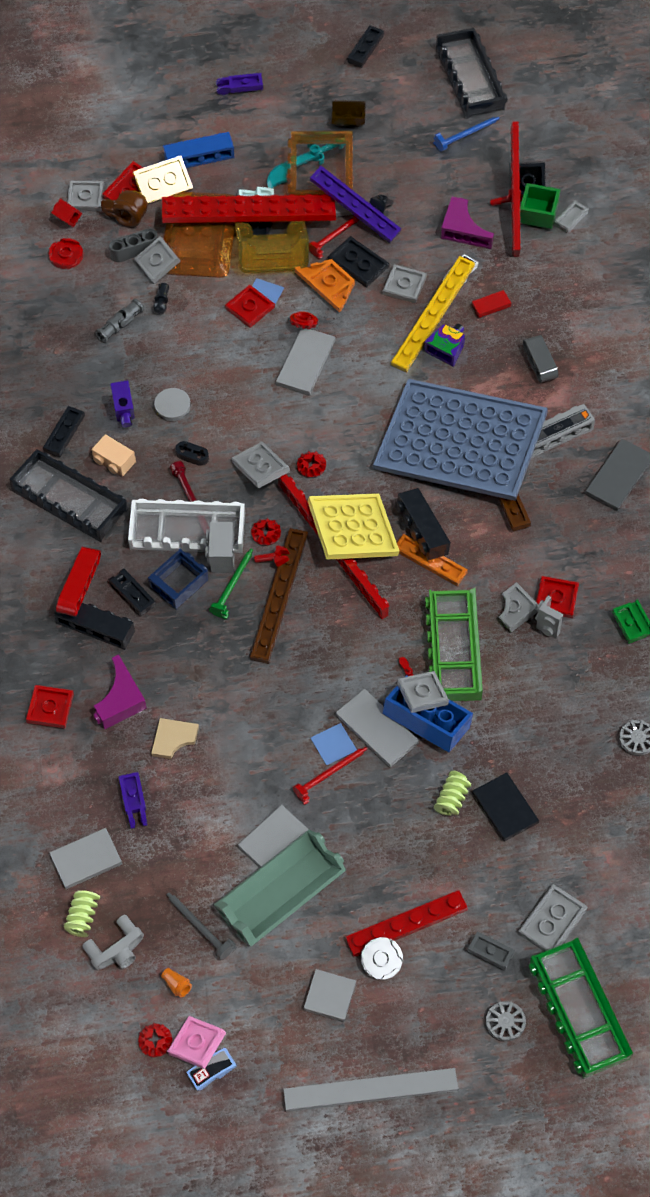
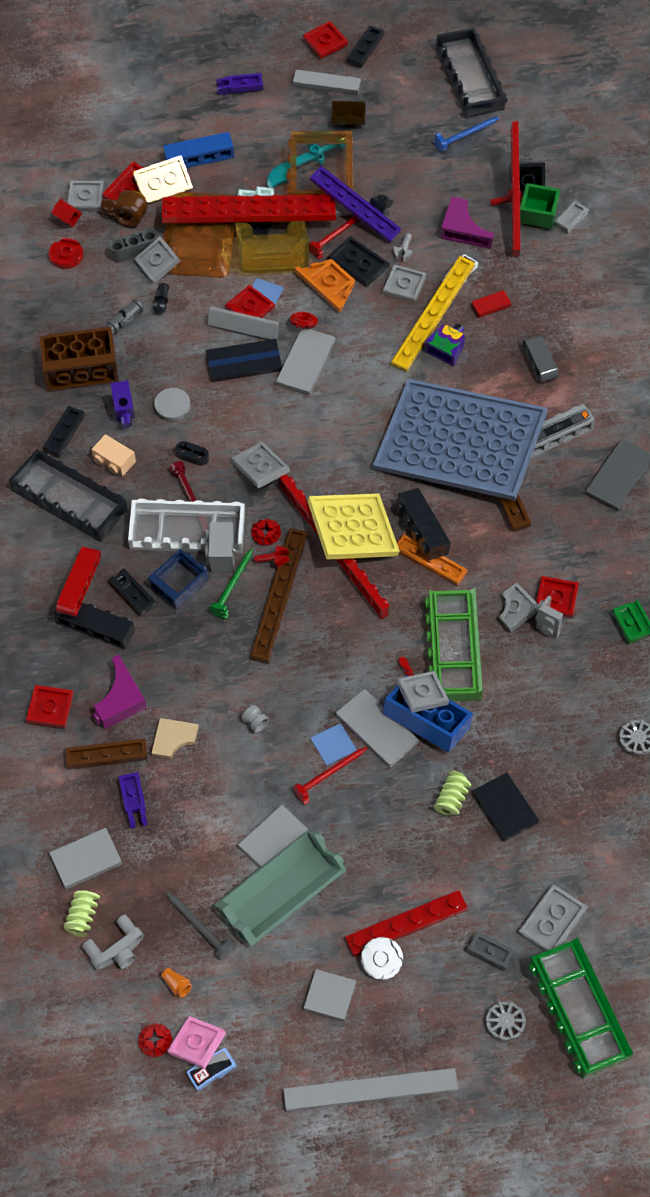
(79, 359): none -> reddish brown brick
(106, 753): none -> reddish brown plate
(243, 323): none -> light grey tile
(244, 360): none -> black tile
(255, 718): none -> light grey wheel
(314, 470): red gear -> none
(325, 39): none -> red plate
(326, 82): none -> light grey tile
(404, 248): none -> light grey bar

